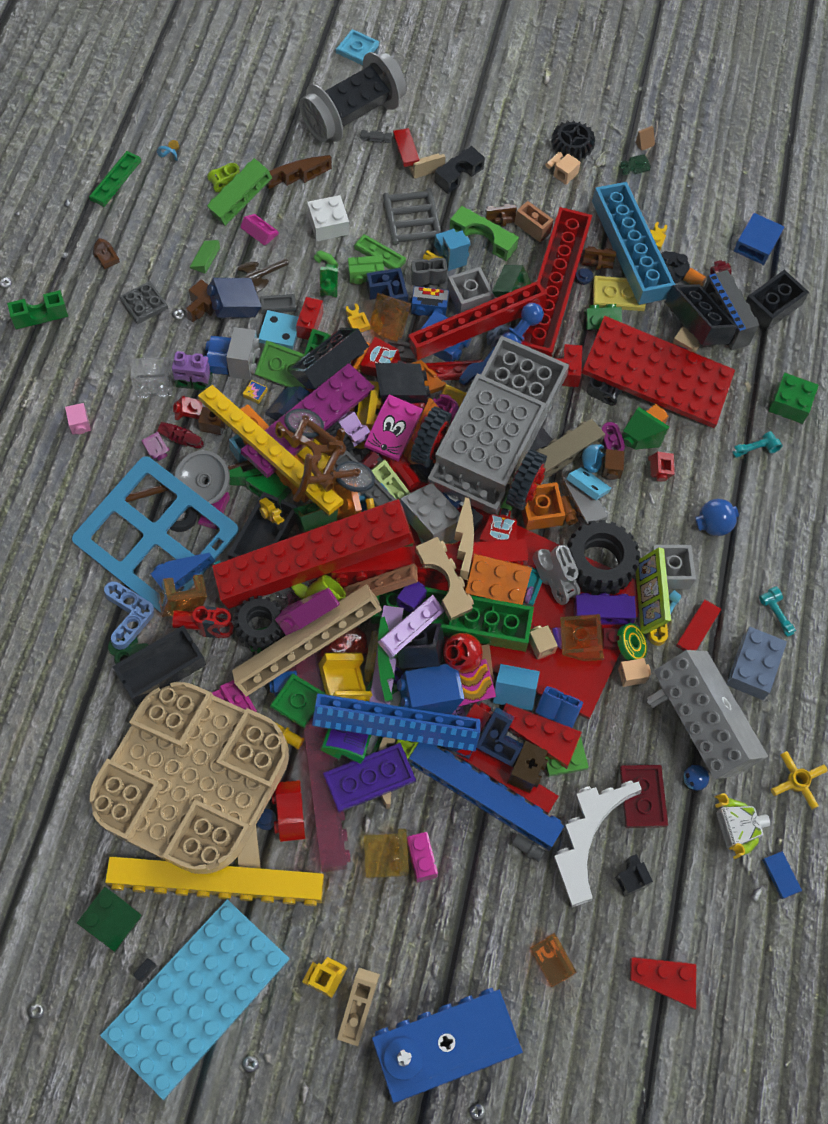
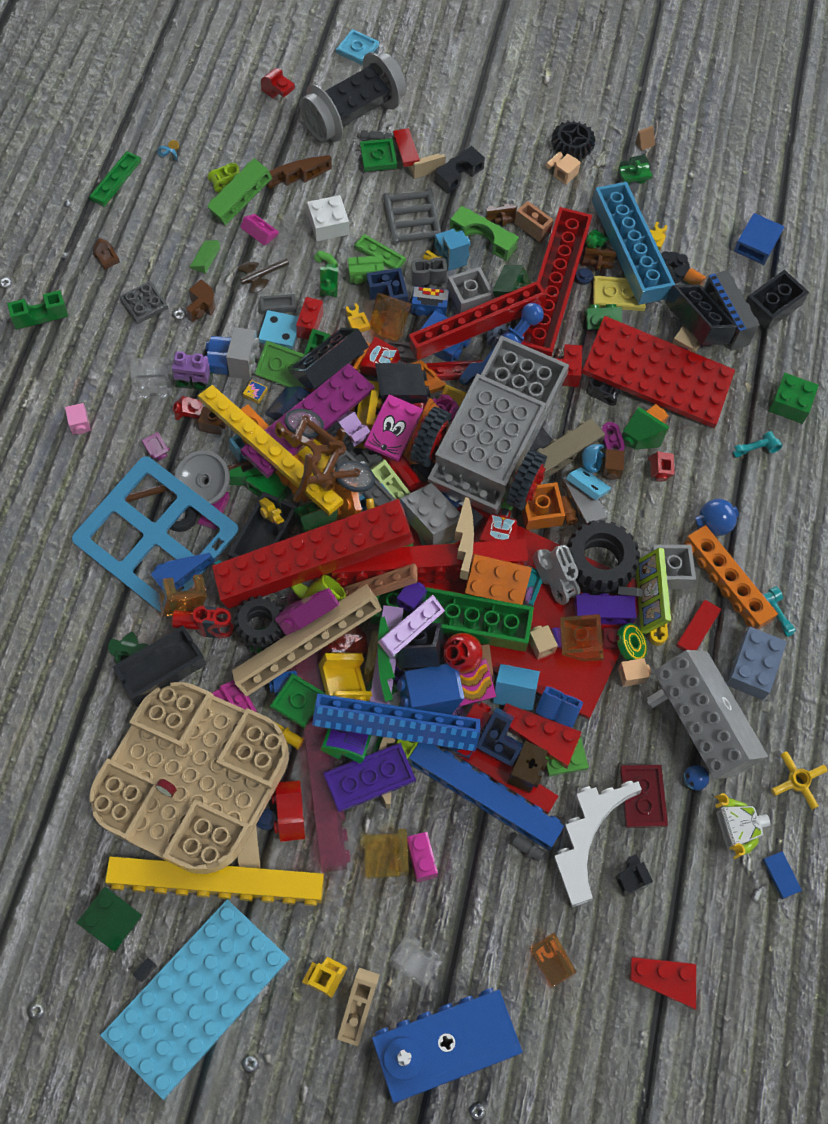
(135, 613): medium blue beam -> none
(165, 787): none -> dark red tile
(180, 435): dark red hinge -> none
(233, 297): dark blue brick -> none
(275, 83): none -> red brick
(370, 459): dark red plate -> none
(378, 155): none -> green plate
(415, 961): none -> clear brick
(433, 556): tan arch -> none
(595, 239): none -> green plate
(635, 172): none -> green hips
(637, 592): none -> dark grey tile
(674, 597): medium azure hand -> none
(720, 266): dark red gear -> none
(740, 581): none -> orange brick

